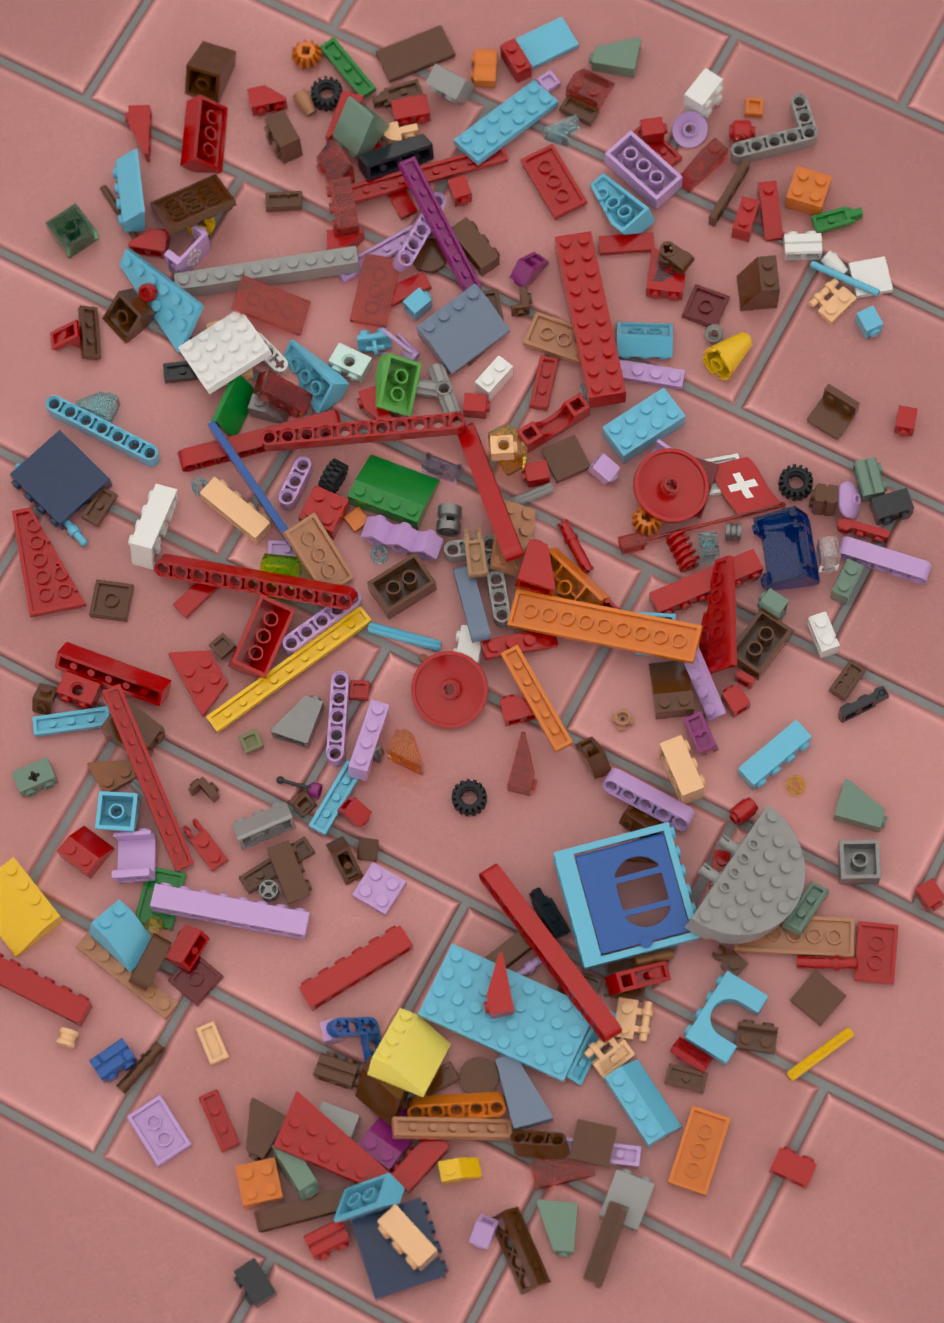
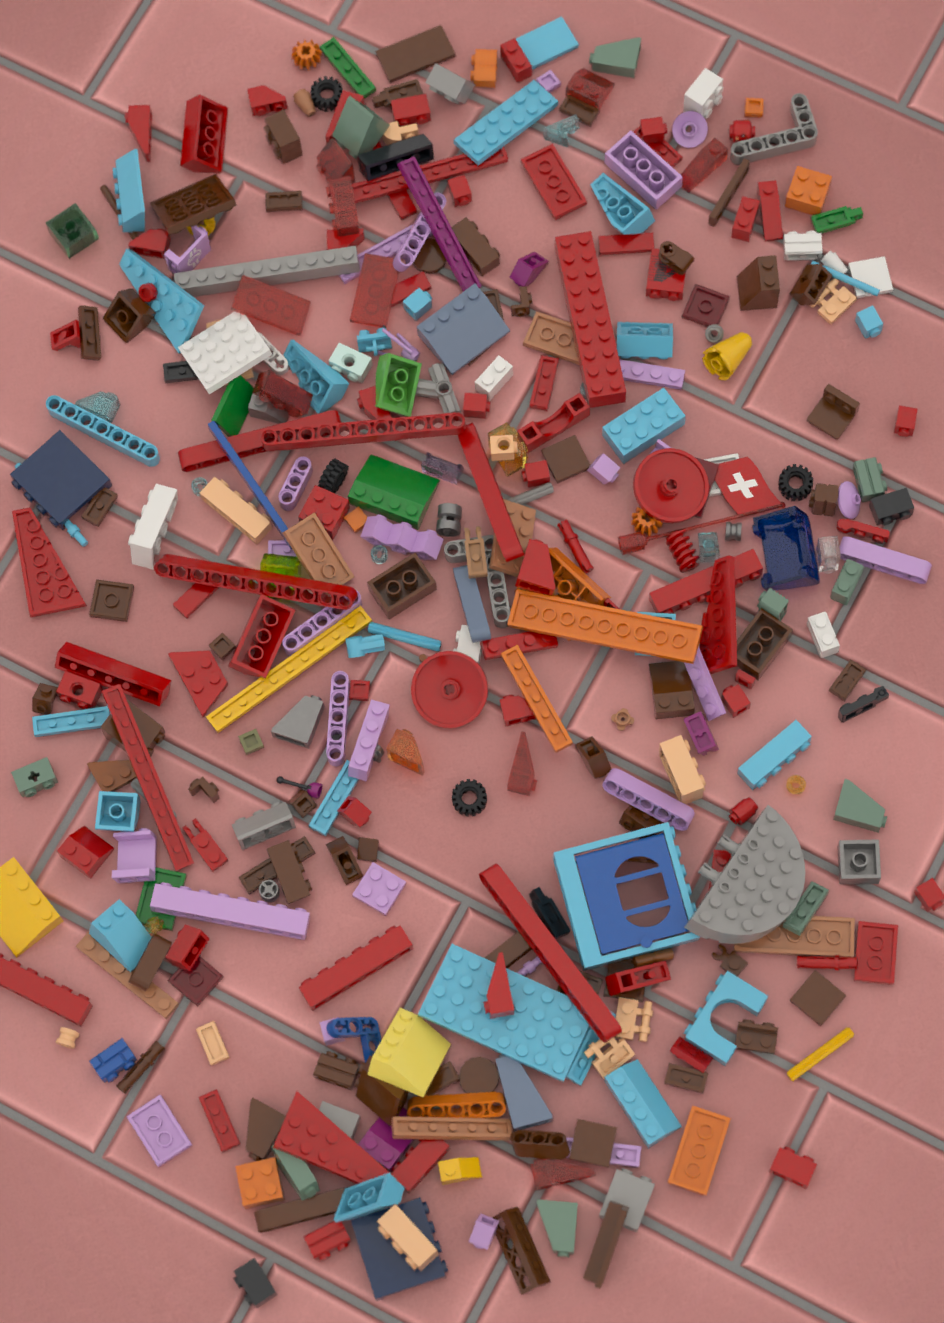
(209, 71): reddish brown slope -> none
(359, 646): none -> medium azure piece
(811, 284): none -> reddish brown brick

